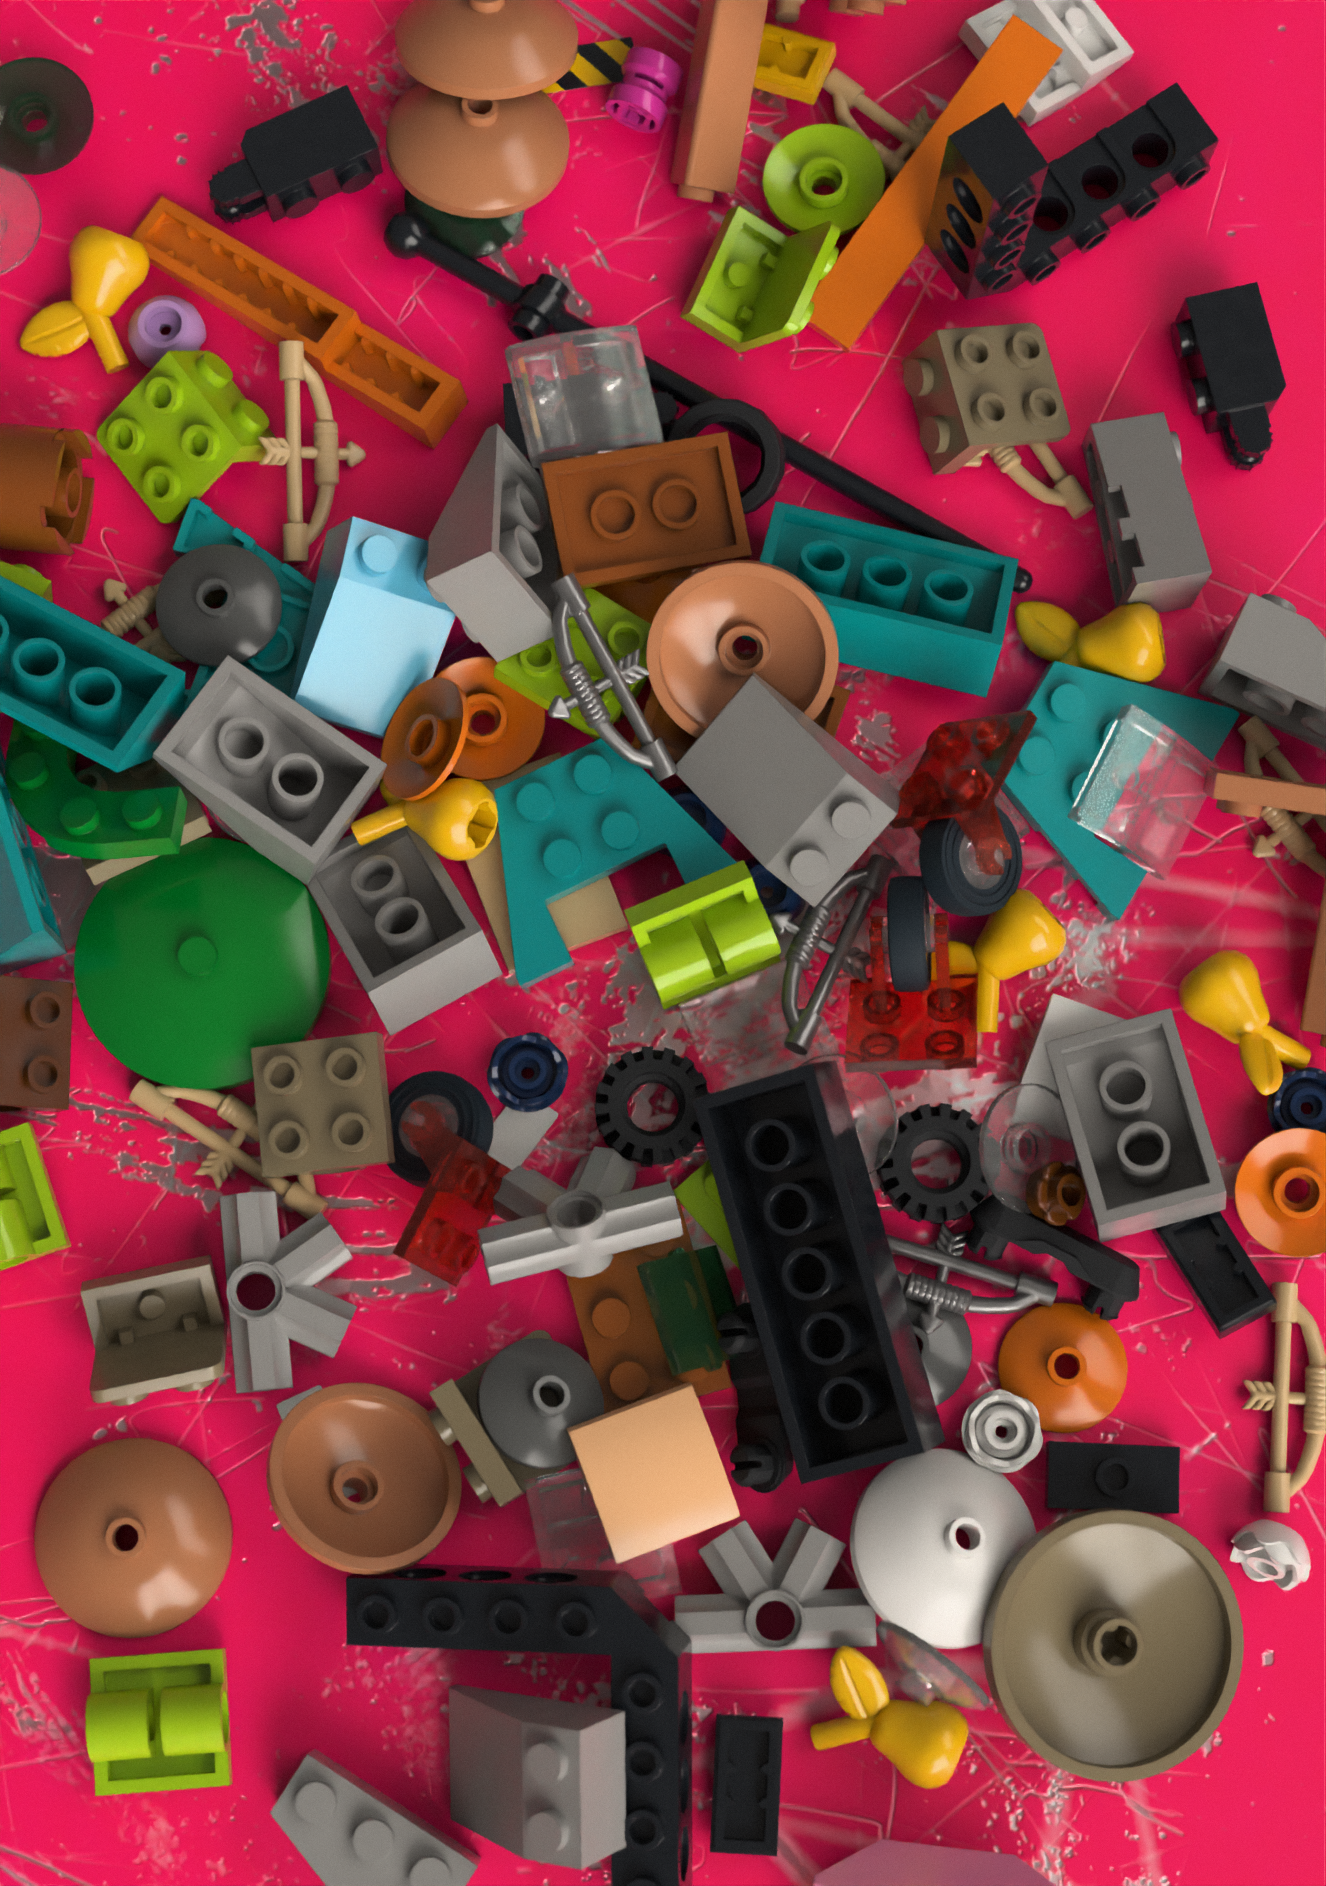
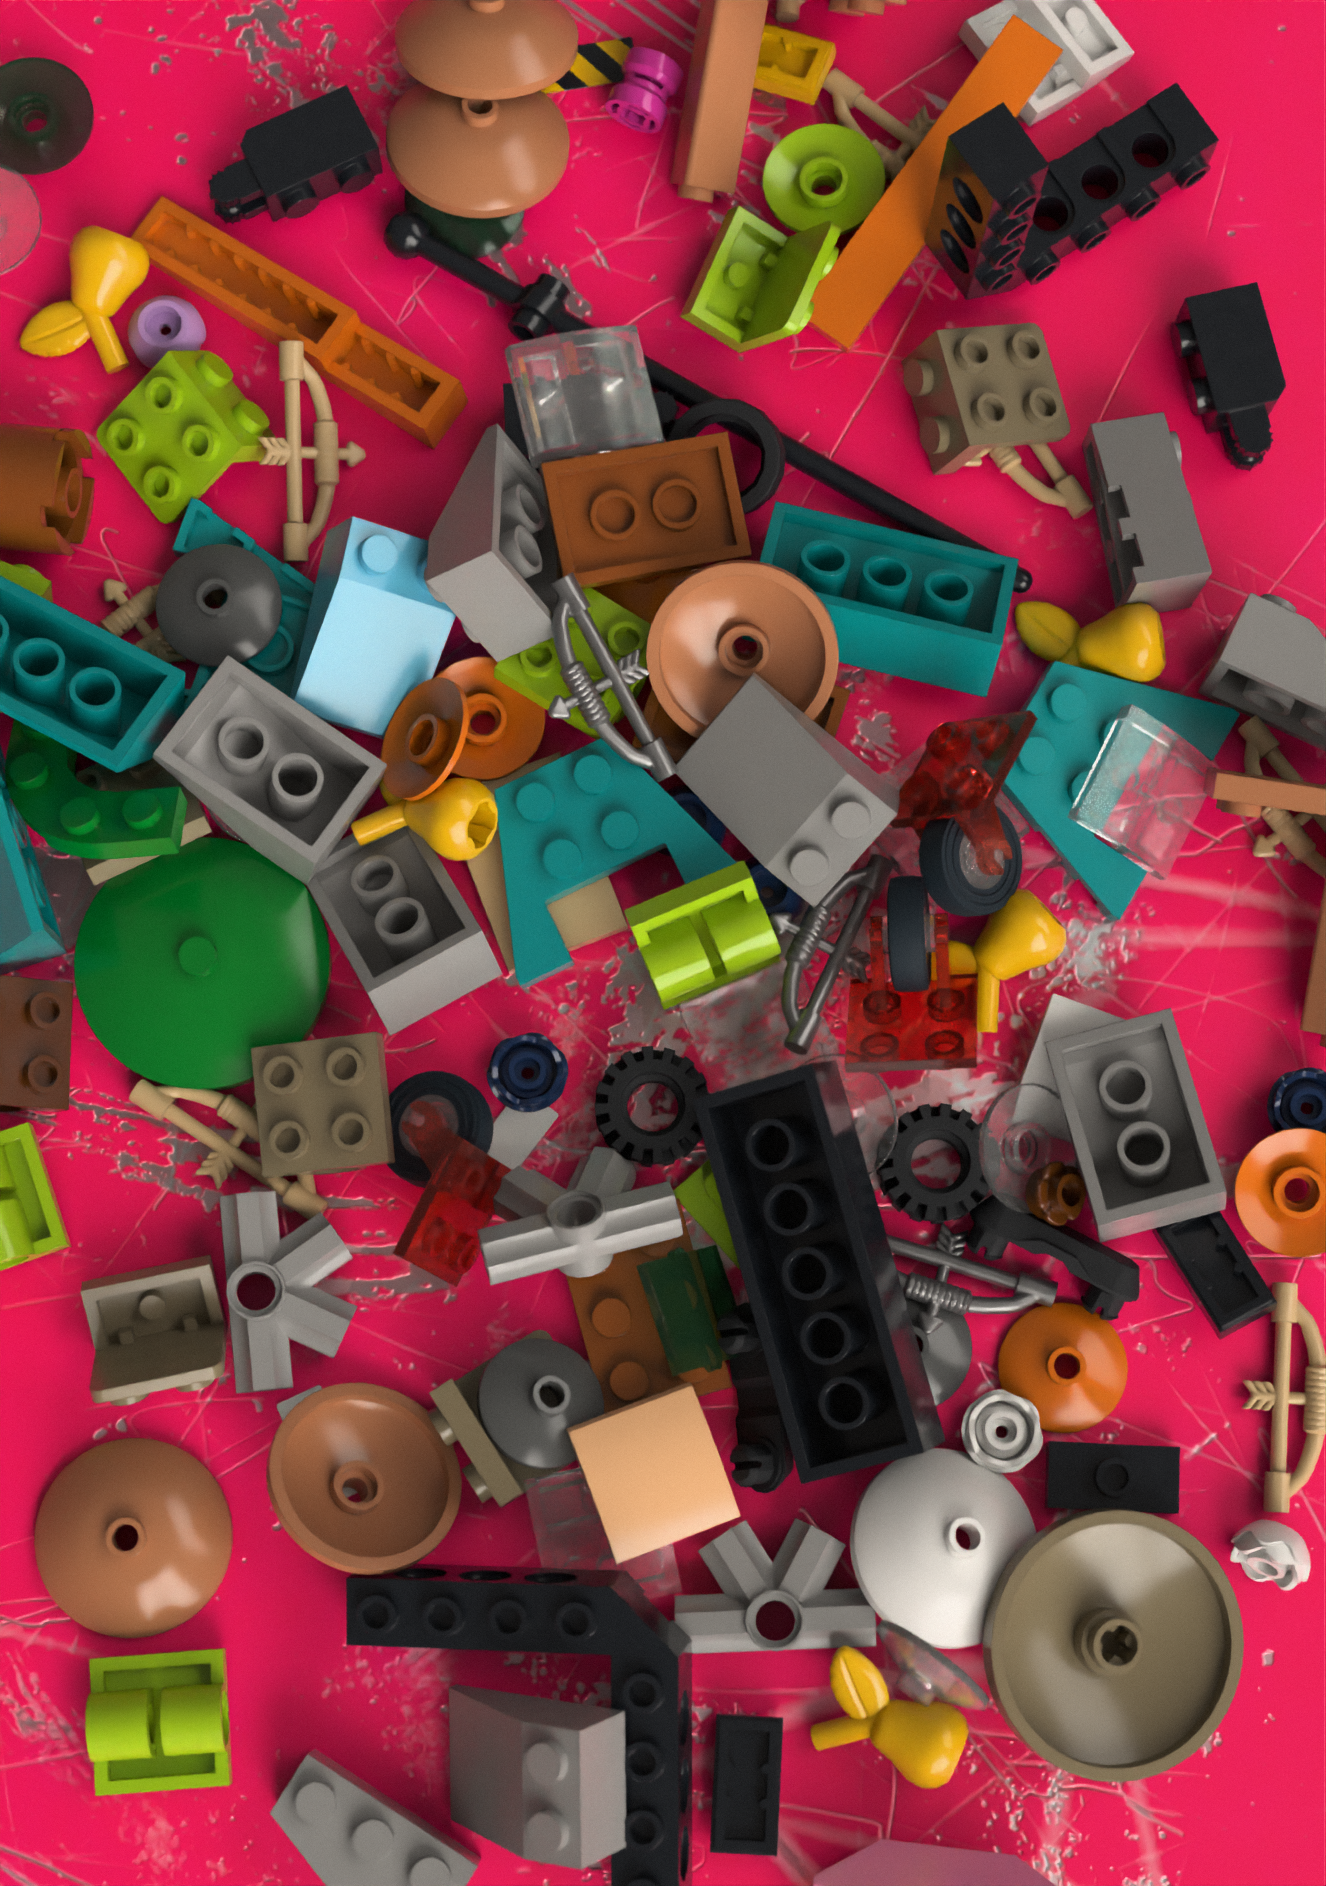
(1229, 1000): yellow piece -> none

